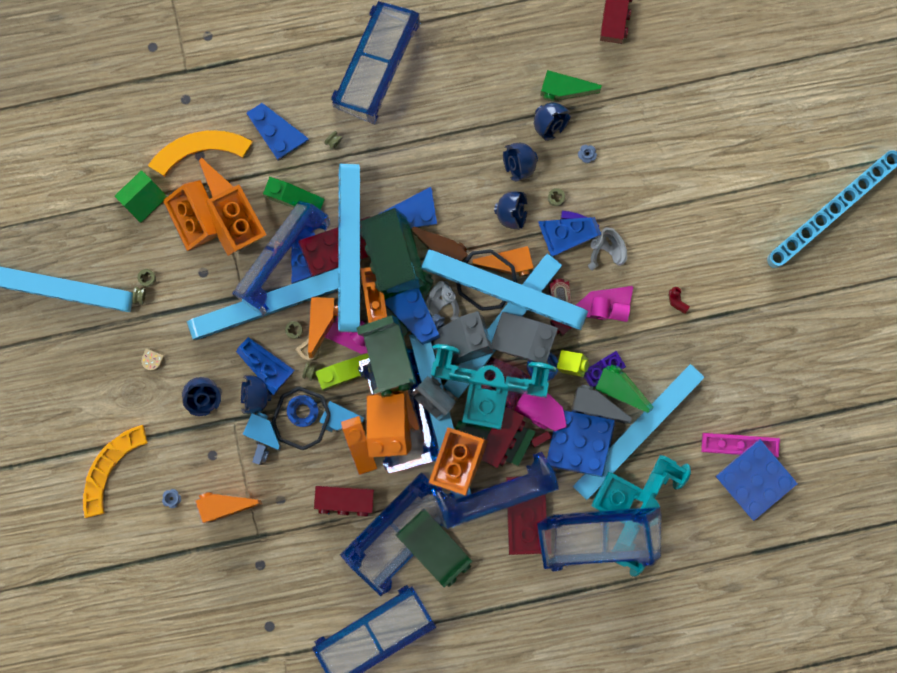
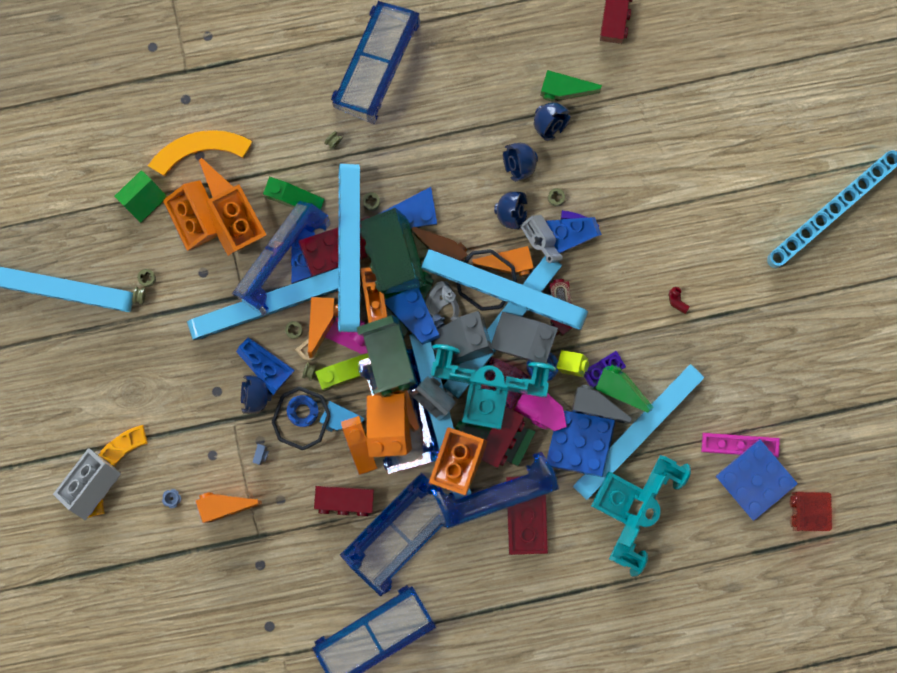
(86, 484): none -> light grey slope
(151, 360): tan tile -> none
(200, 396): dark blue cylinder -> none
(262, 430): dark azure slope -> none
(275, 131): blue wing -> none
(374, 196): none -> olive bush
(434, 548): dark green panel -> none
(540, 439): dark red tile -> none
(541, 237): none -> light grey piece
(587, 158): sand blue plate -> none
(601, 537): clear windscreen -> none
(608, 303): dark pink panel -> none
(616, 250): light grey helmet -> none
(811, 511): none -> clear red bracket

